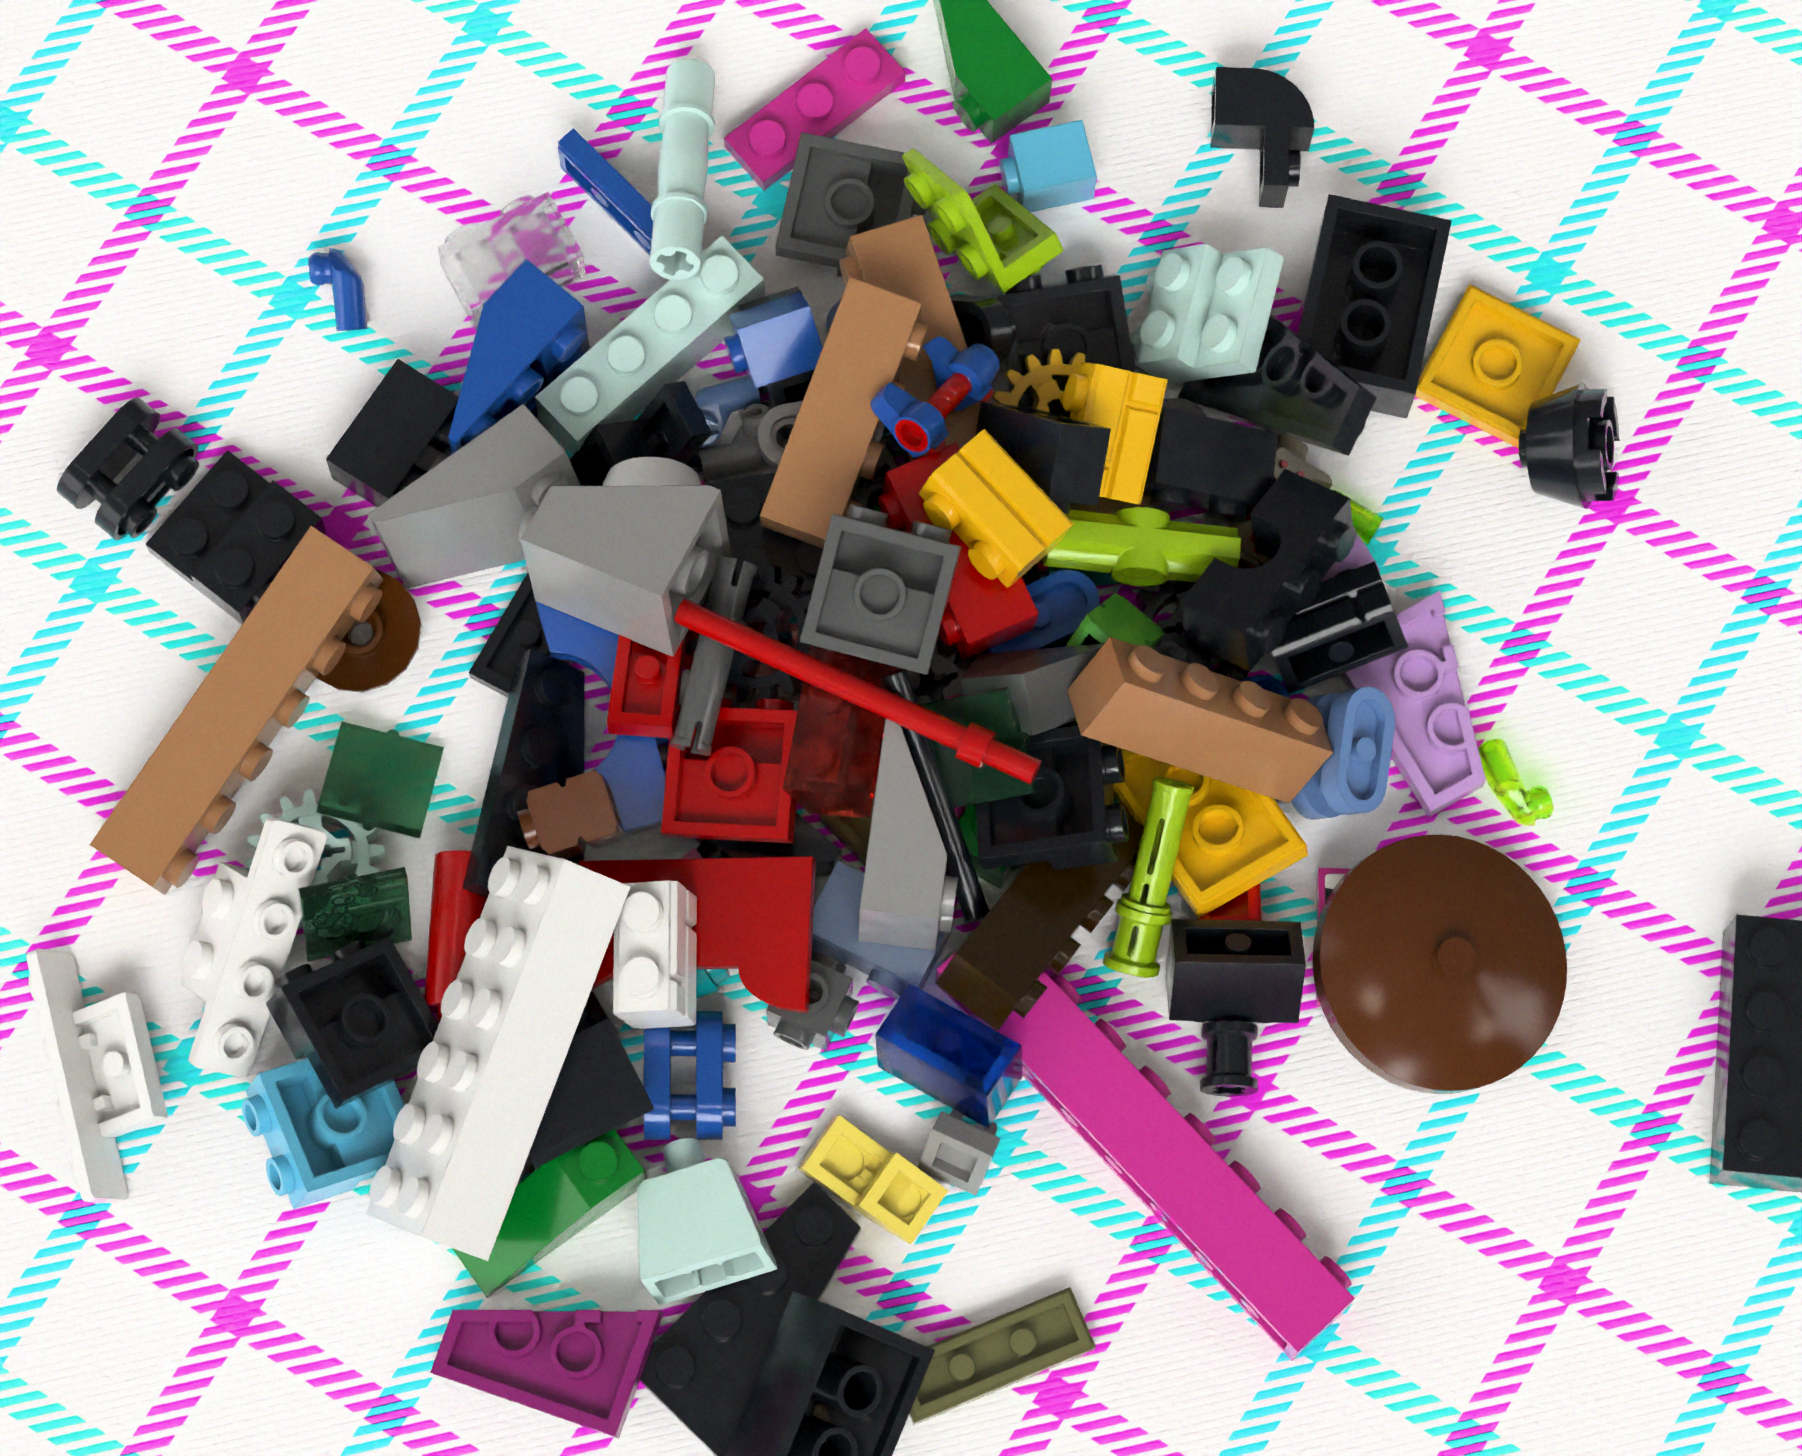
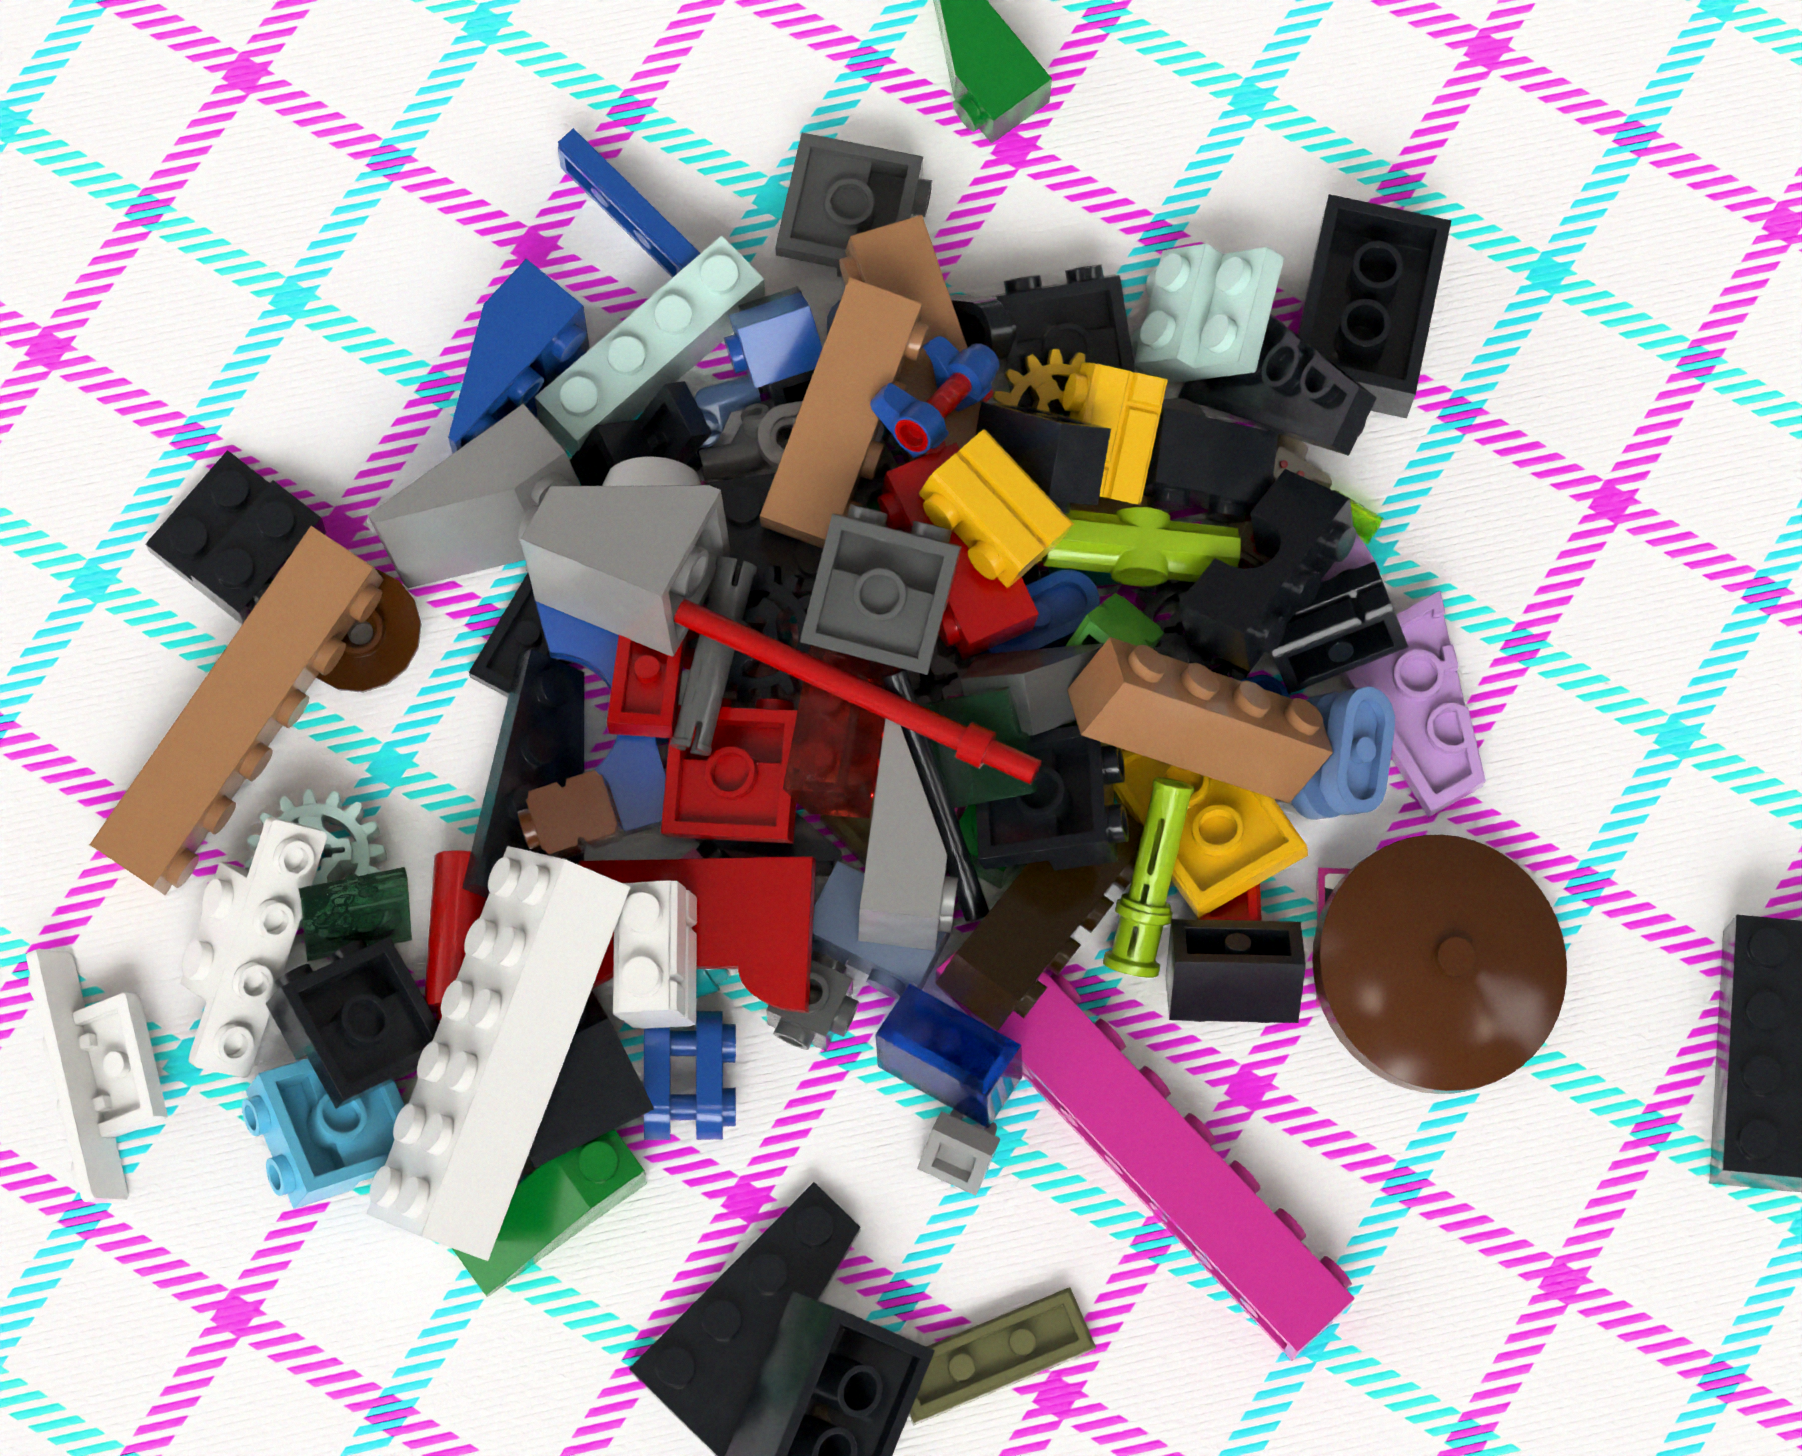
(131, 503): black brick -> none
(346, 285): blue arm -> none
(380, 780): clear green piece -> none
(394, 435): black brick -> none
(485, 255): clear brick -> none
(554, 1362): magenta wing -> none
(682, 169): light aqua piece -> none
(697, 1226): light aqua torso -> none
(817, 105): dark pink plate -> none
(872, 1179): light yellow slope -> none
(988, 233): lime bracket -> none
(1049, 167): medium azure brick -> none
(1229, 1058): black bush -> none
(1263, 113): black brick -> none
(1494, 364): yellow tile -> none
(1506, 784): clear neon green arm -> none
(1572, 446): black cone -> none

